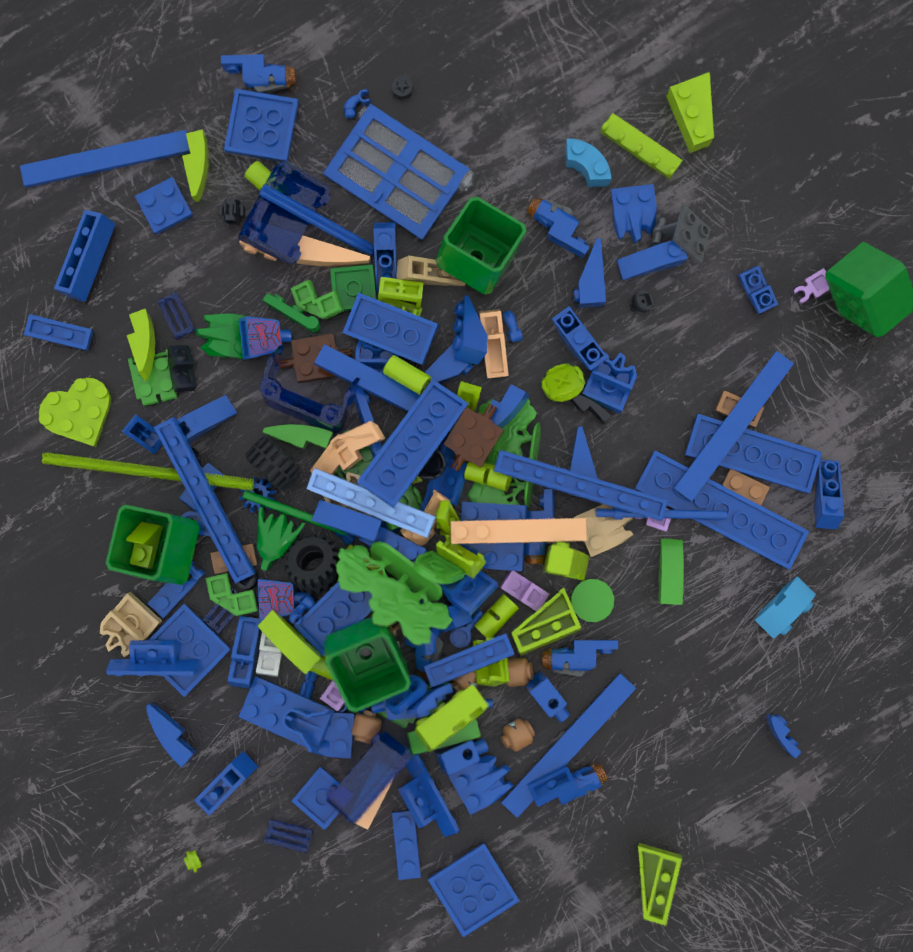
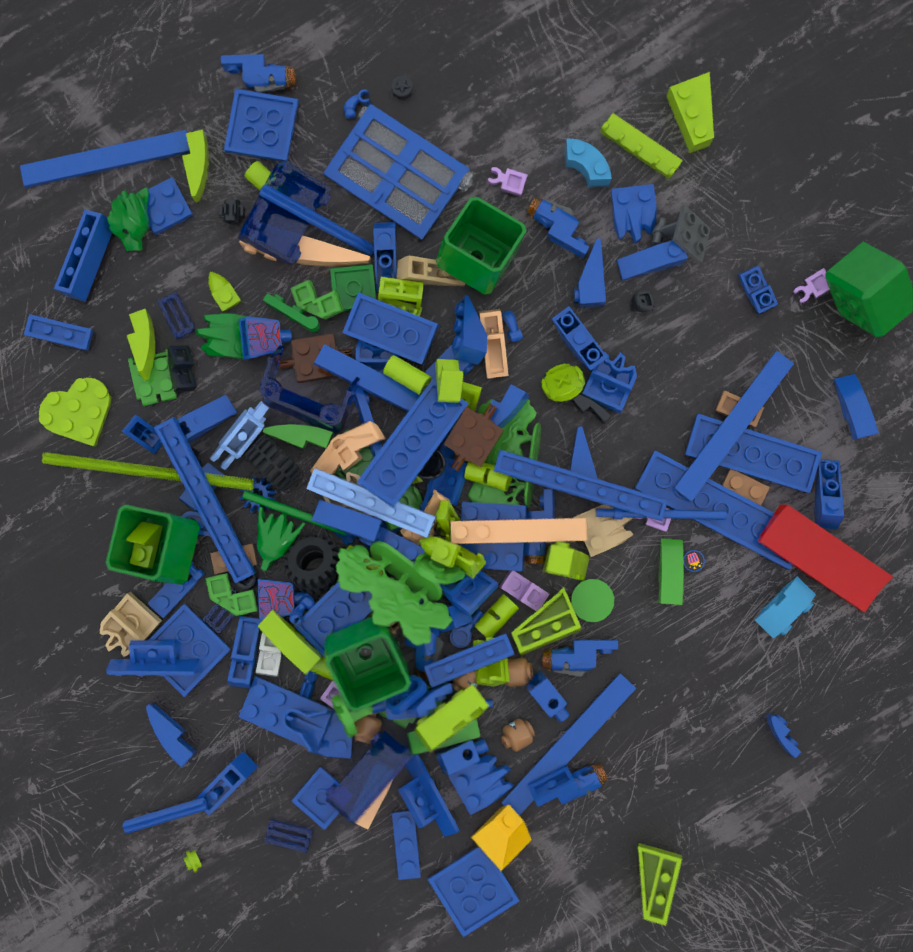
(131, 214): none -> green piece
(165, 815): none -> blue axle
(223, 292): none -> lime plate
(241, 434): none -> light blue hinge
(347, 716): none -> bright green tile
(440, 550): none -> lime plate
(448, 380): none -> lime slope
(502, 836): none -> yellow slope
(511, 182): none -> lavender plate
(693, 561): none -> tile
(823, 557): none -> red arch
(855, 407): none -> blue slope

